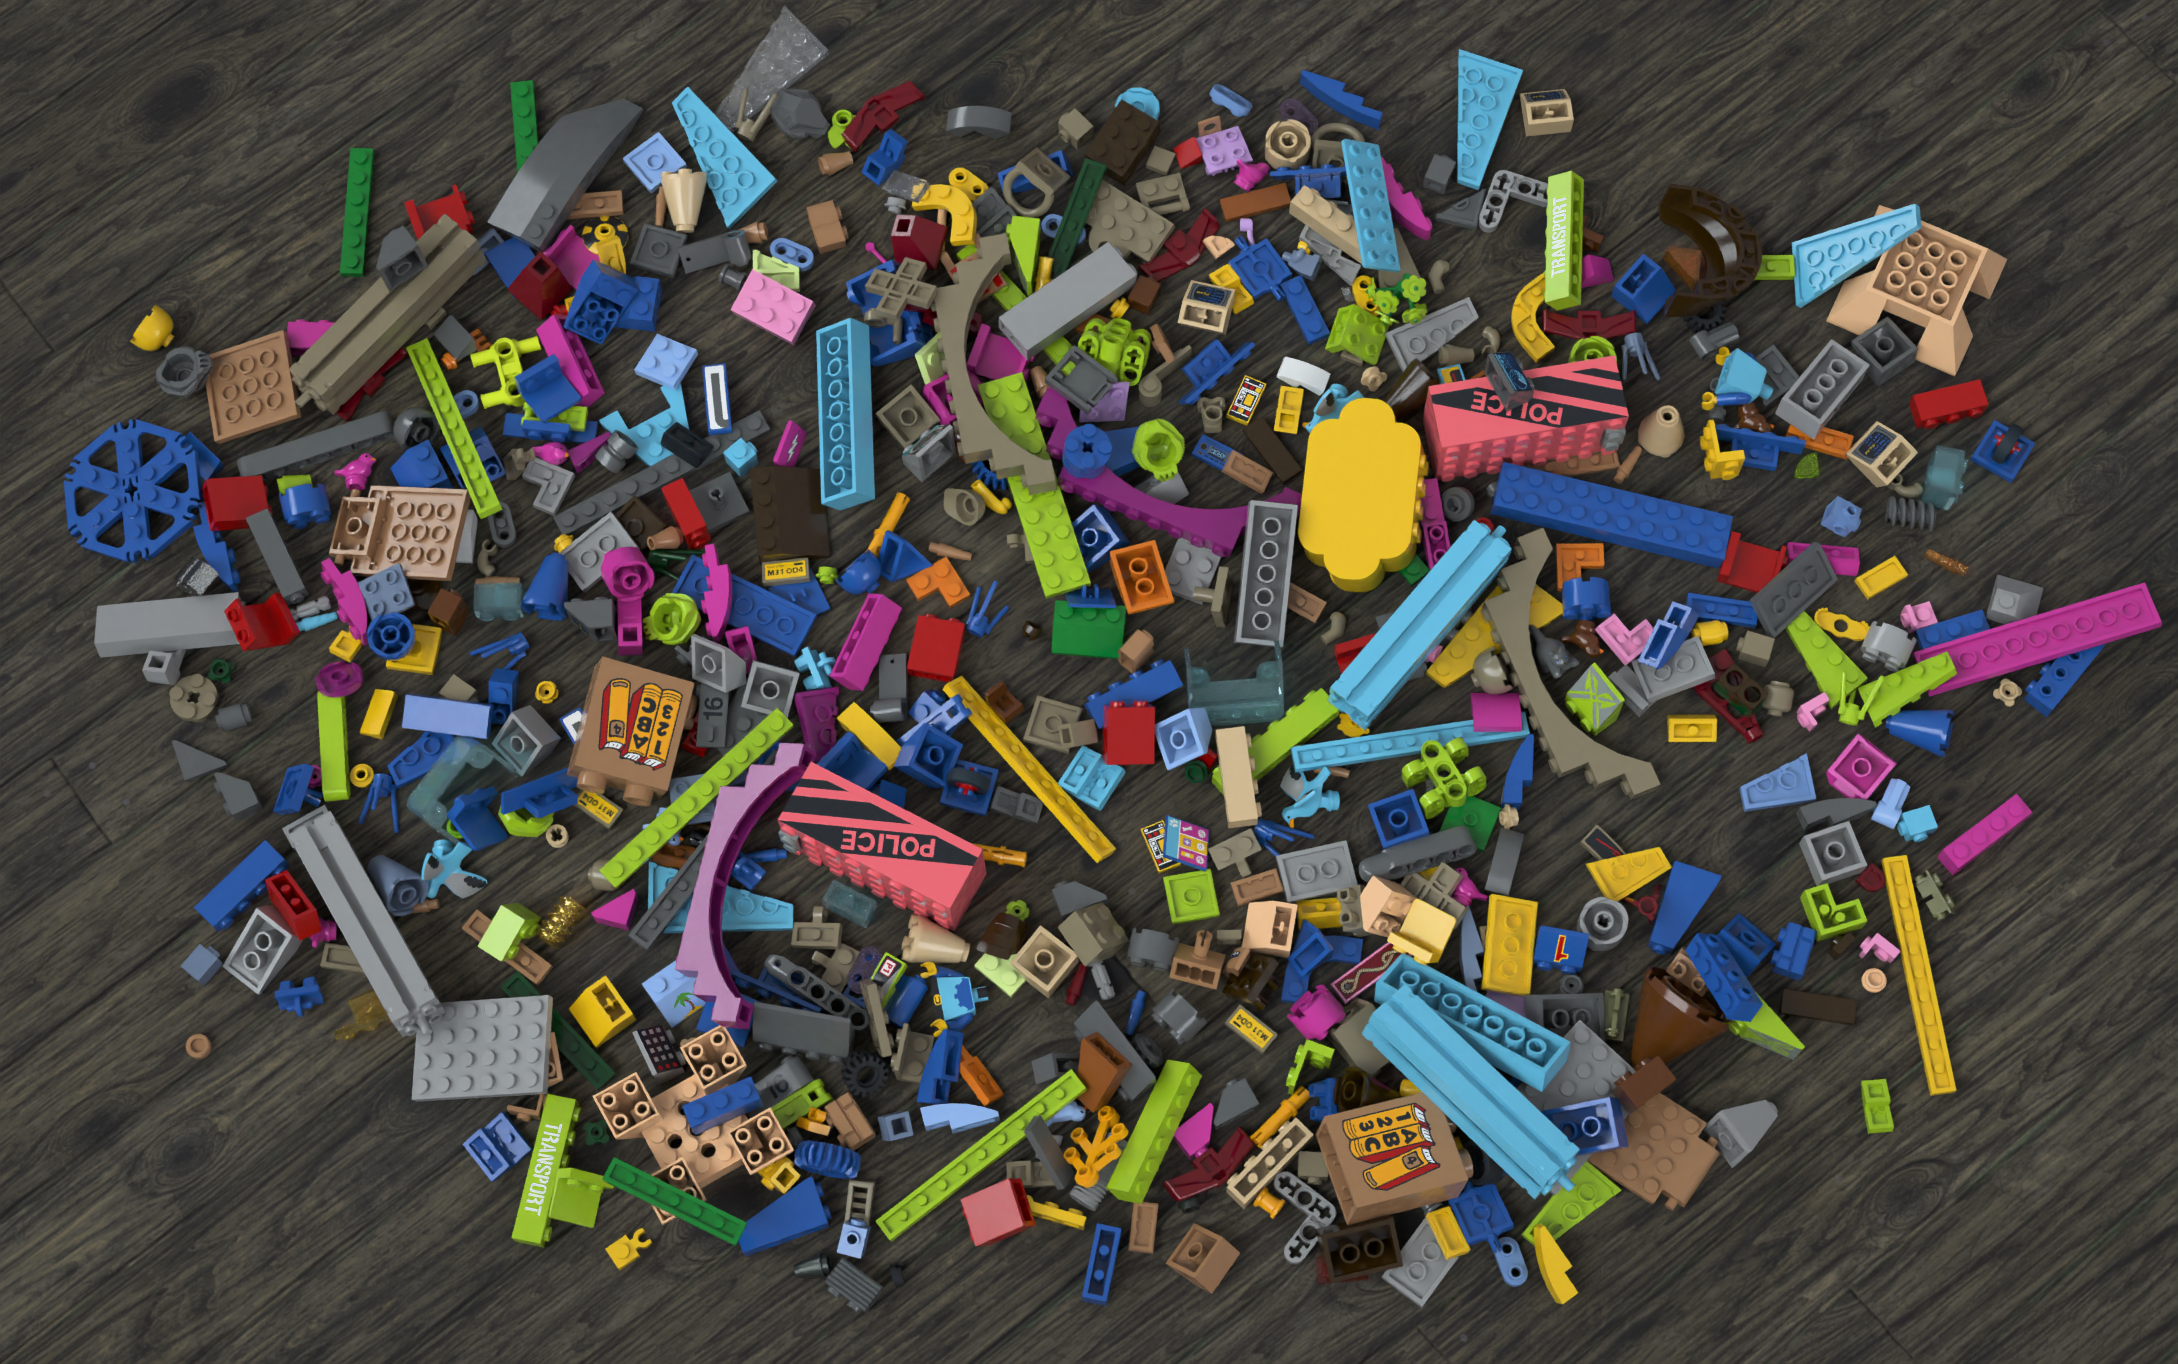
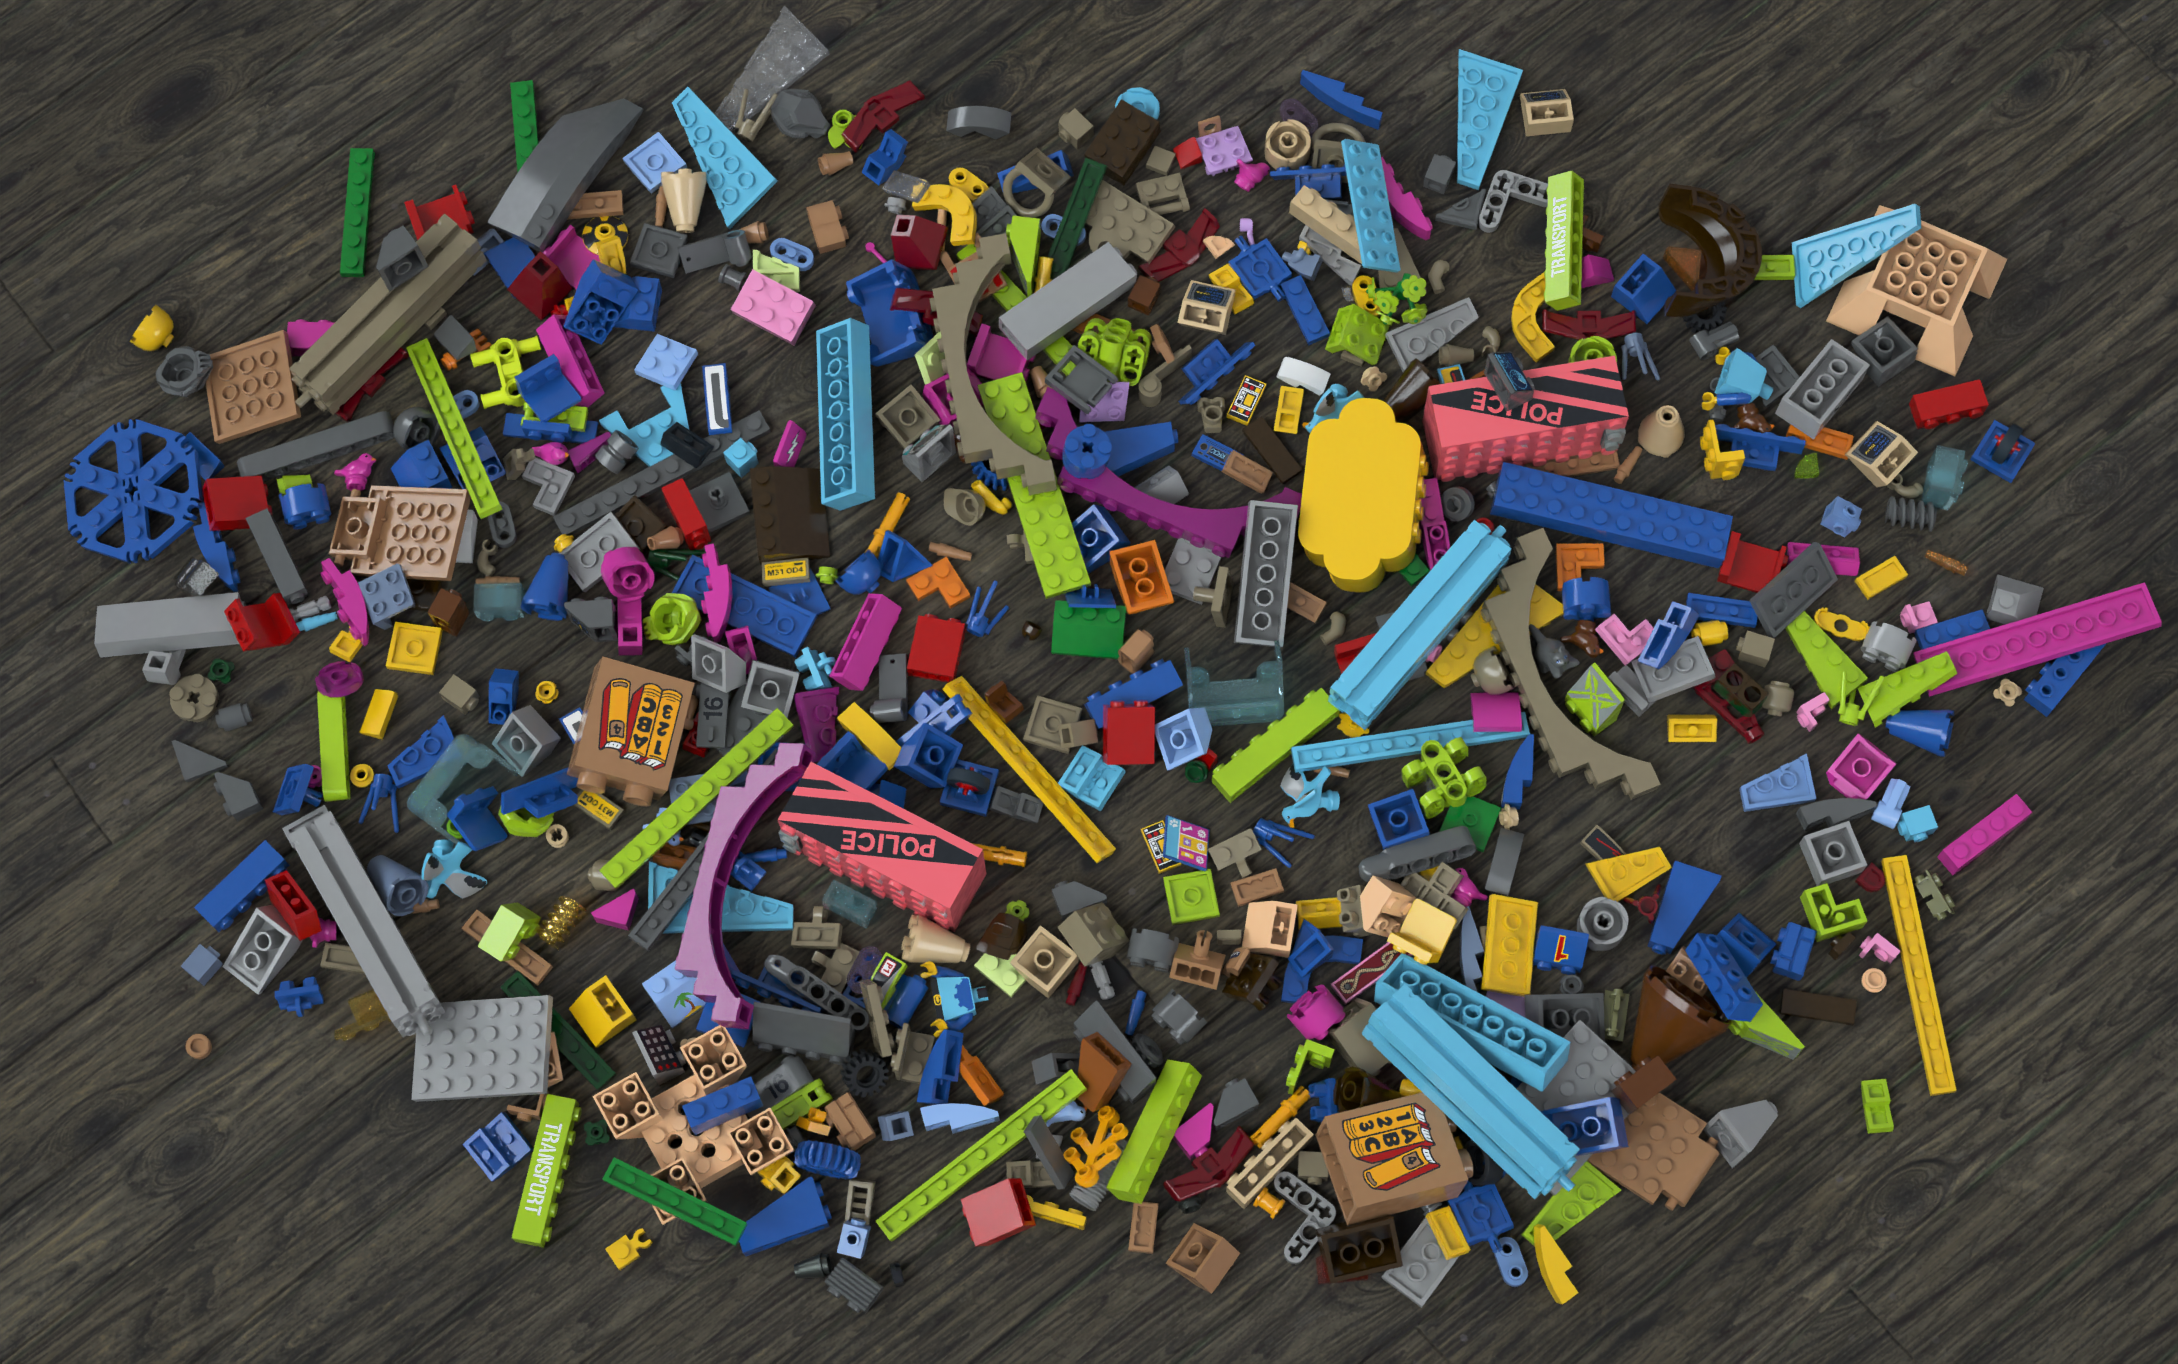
(391, 636): blue cylinder -> none
(447, 716): piece -> none
(515, 644): blue plant -> none
(577, 1196): lime bracket -> none
(876, 321): dark tan plate -> none
(901, 288): dark tan plate -> none
(1101, 1264): blue brick -> none
(1119, 308): yellow plate -> none
(1158, 448): lime helmet -> none
(1224, 96): medium blue plate -> none
(1237, 777): tan brick -> none
(1251, 1029): tile -> none
(1255, 202): dark orange tile -> none
(1316, 871): light grey plate -> none

